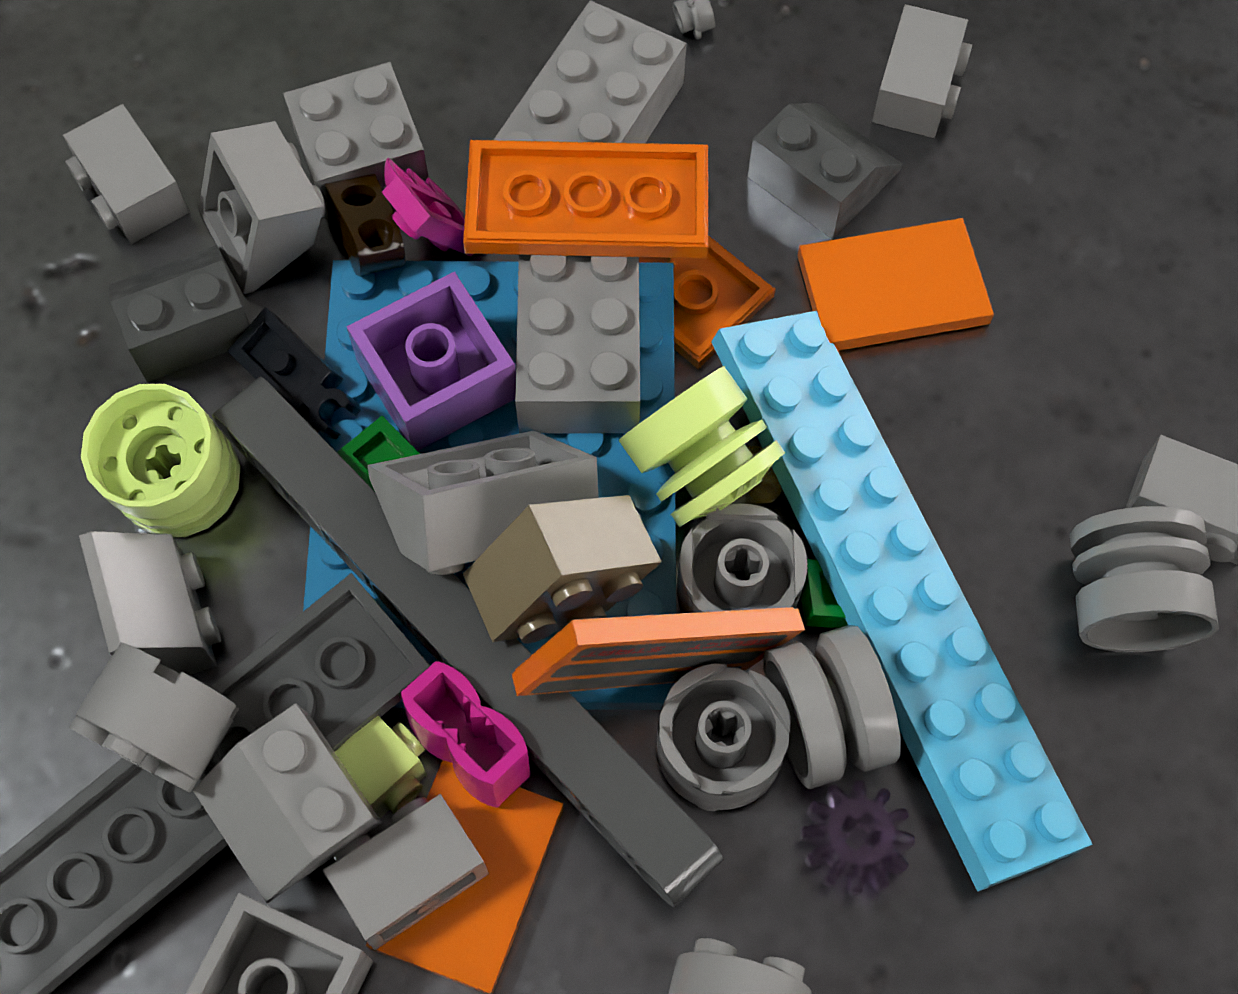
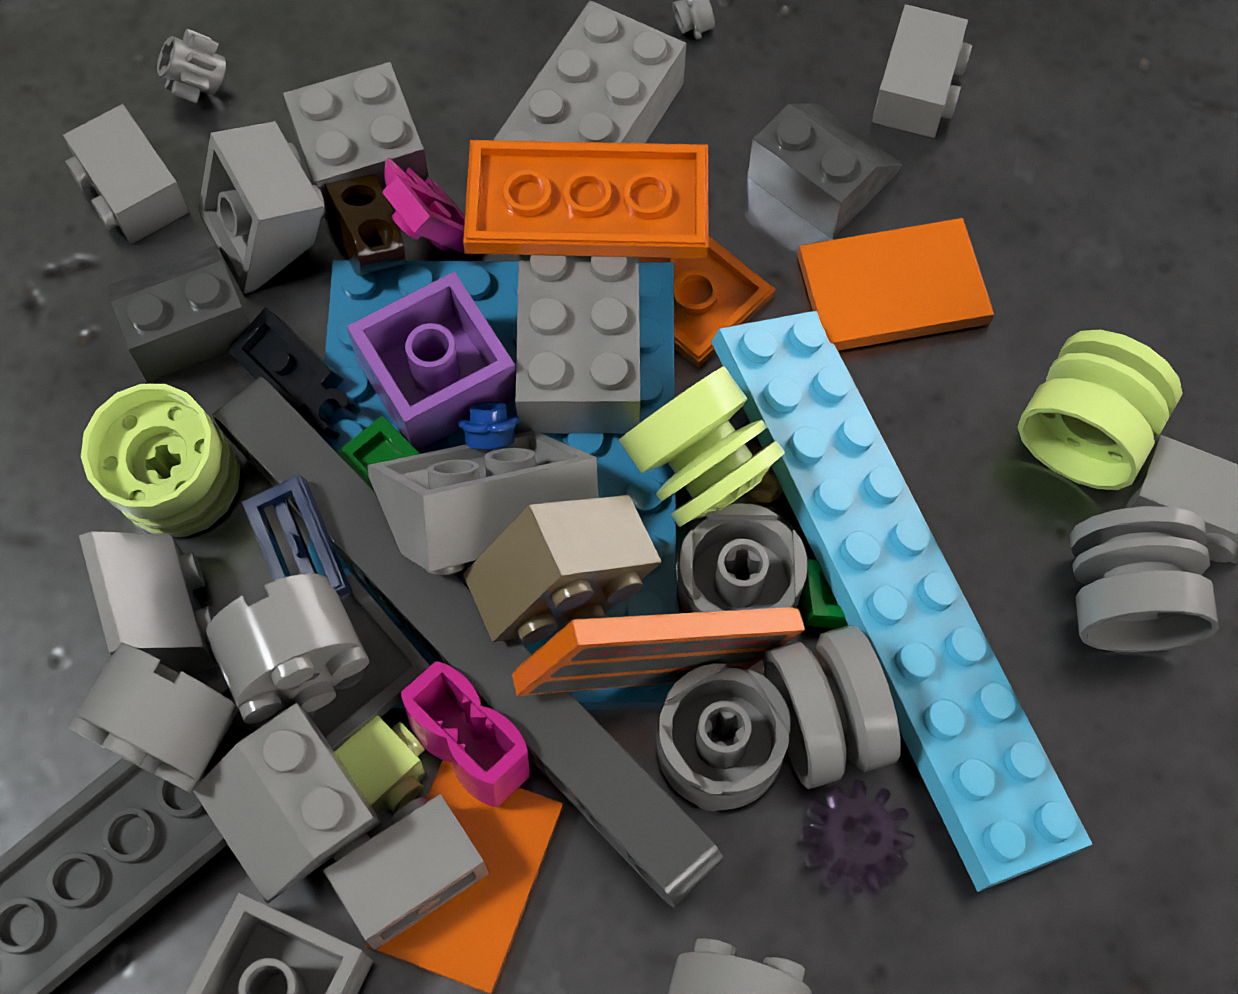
(191, 65): none -> light grey gear
(286, 647): none -> light grey brick
(315, 525): none -> dark blue tile
(489, 426): none -> blue plate
(1100, 409): none -> yellowish green wheel

